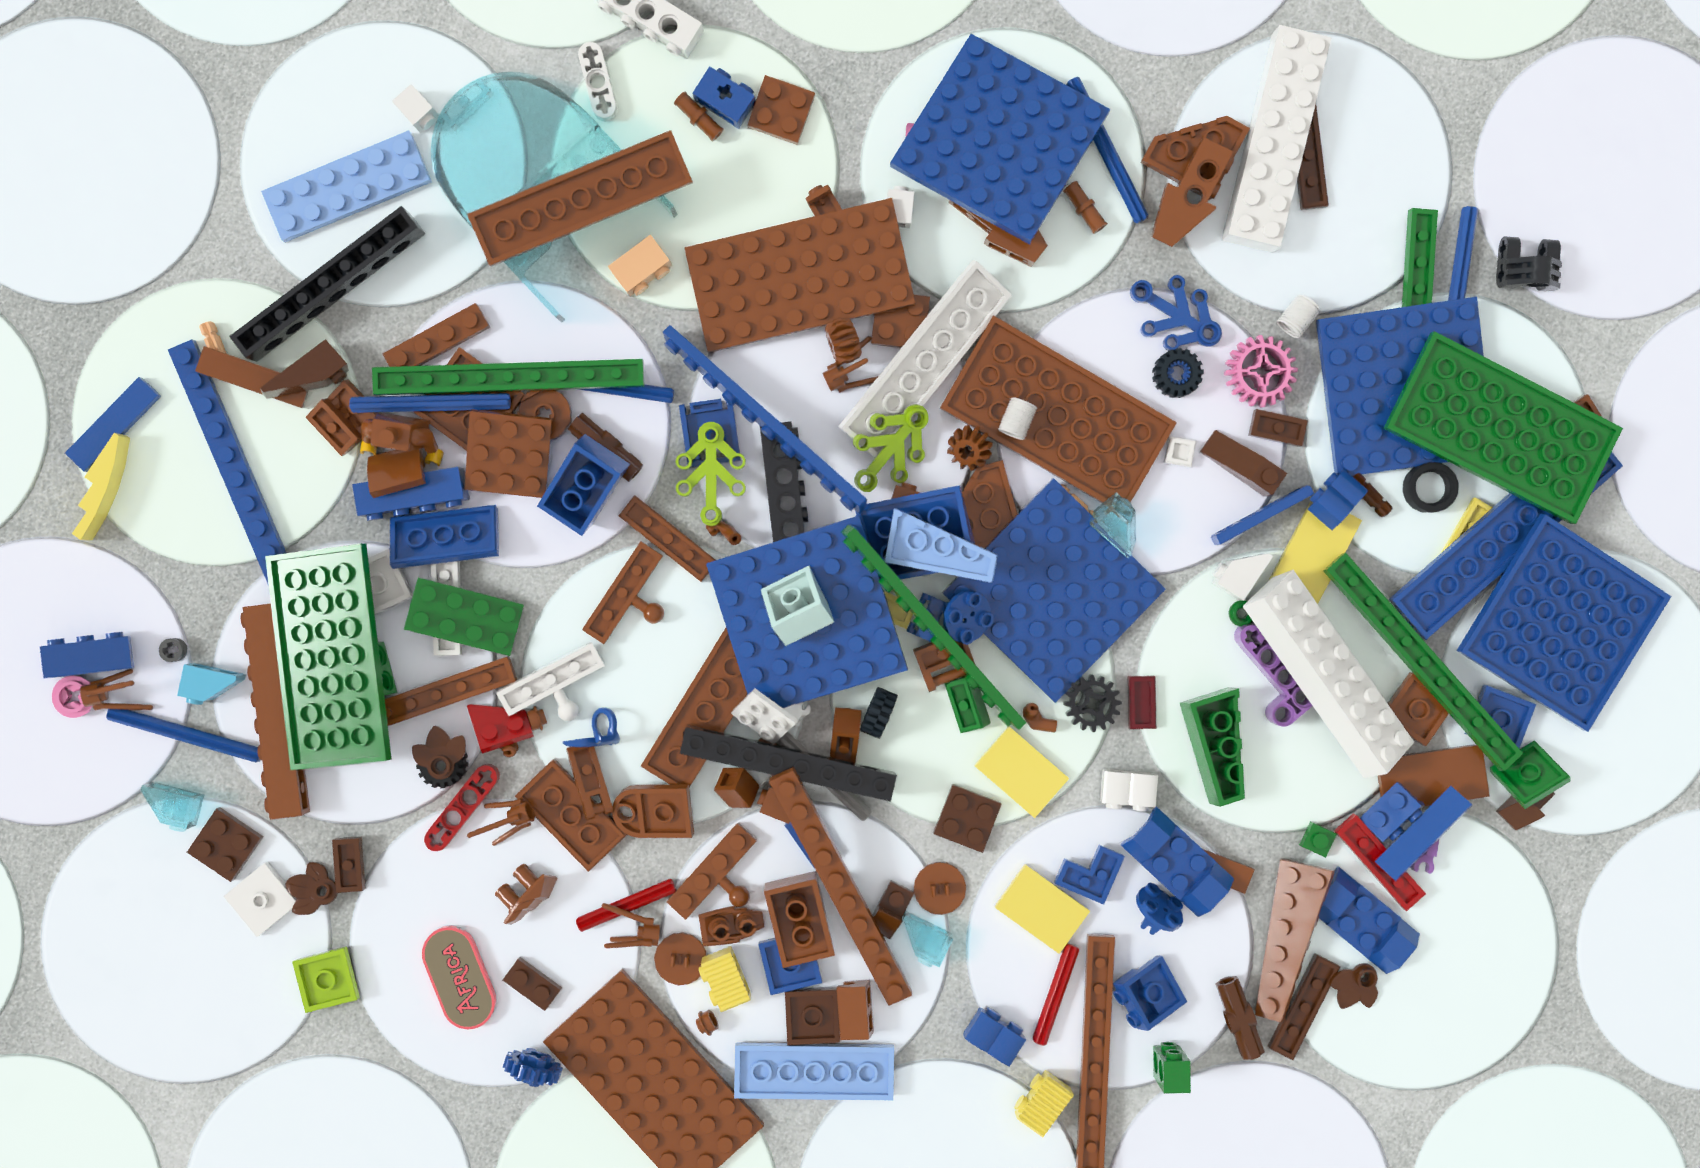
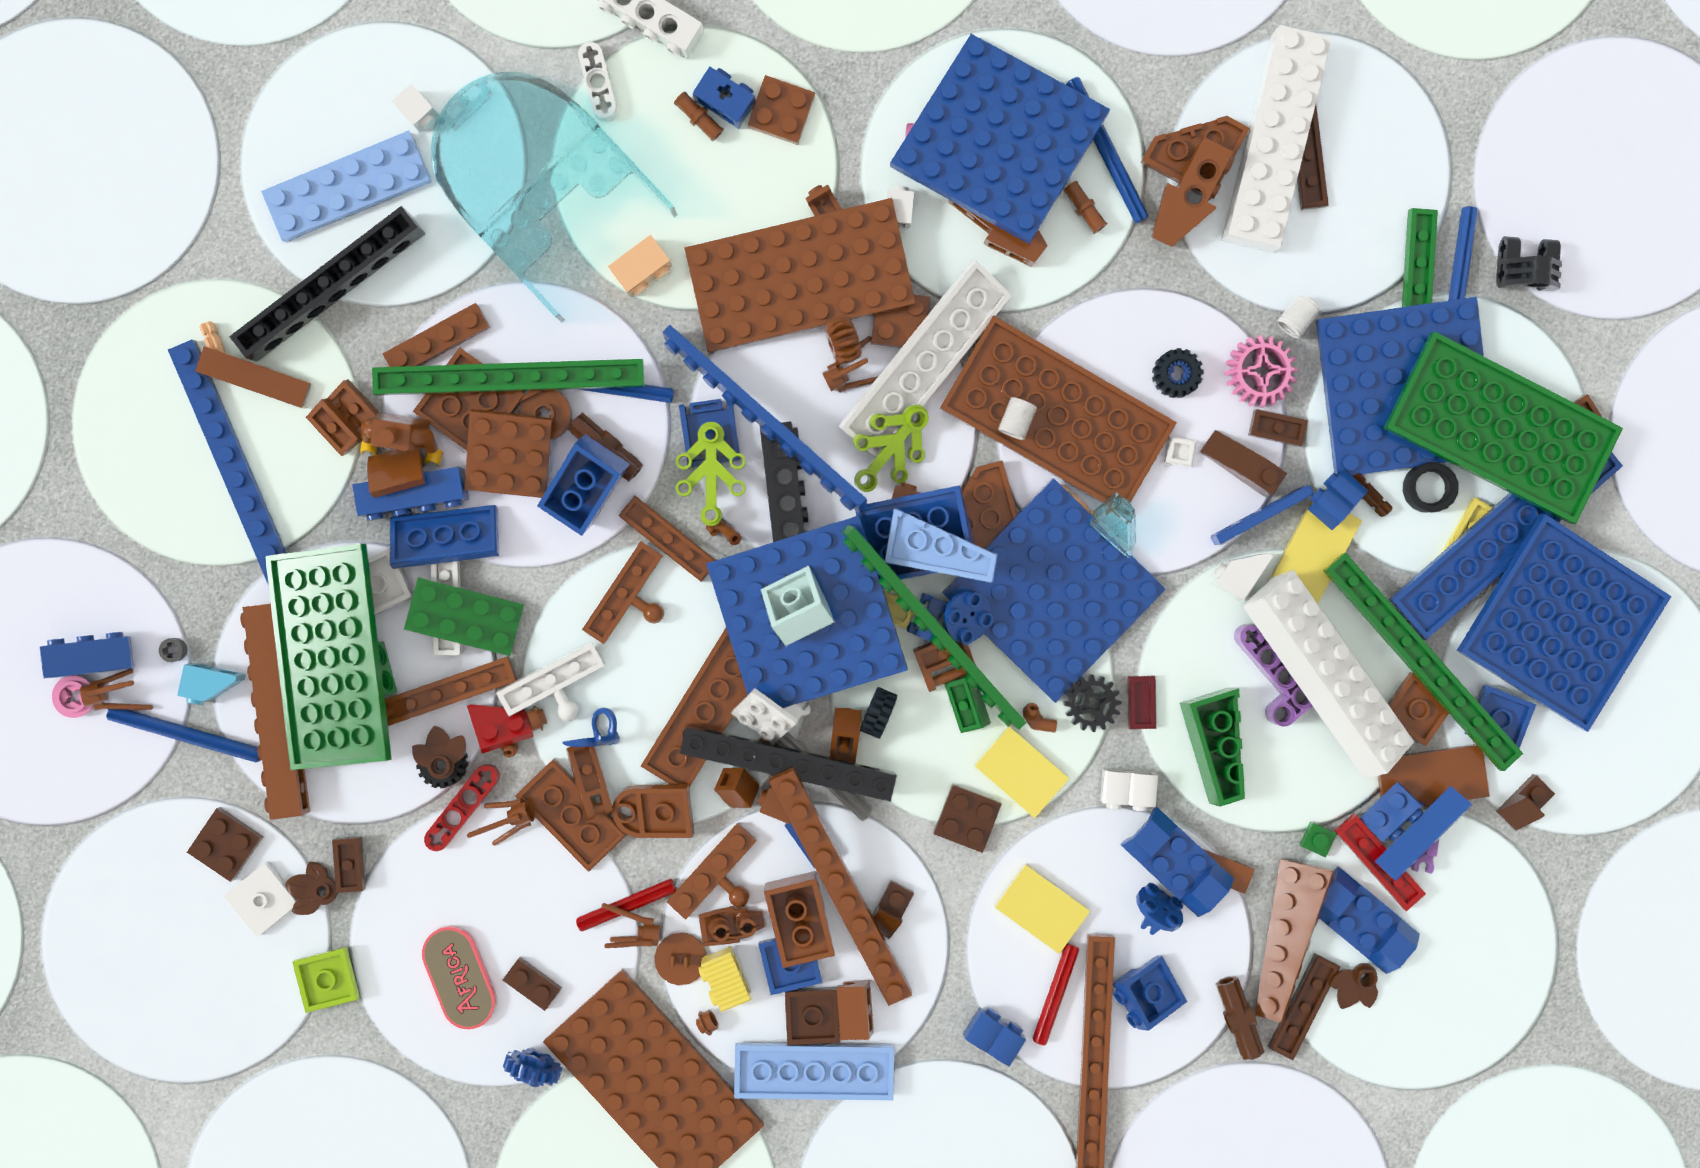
(106, 479): light yellow slope -> none
(116, 419): blue tile -> none
(173, 805): clear light blue slope -> none
(312, 371): reddish brown slope -> none
(430, 403): blue axle -> none
(536, 891): dark orange connector -> none
(580, 198): dark orange plate -> none
(928, 940): clear light blue slope -> none
(939, 888): dark orange piece -> none
(959, 447): dark orange gear -> none
(1043, 1102): light yellow brick -> none
(1092, 881): blue plate -> none
(1171, 1068): green brick -> none
(1179, 315): blue plant -> none
(1234, 617): green plate -> none
(1532, 775): green tile -> none

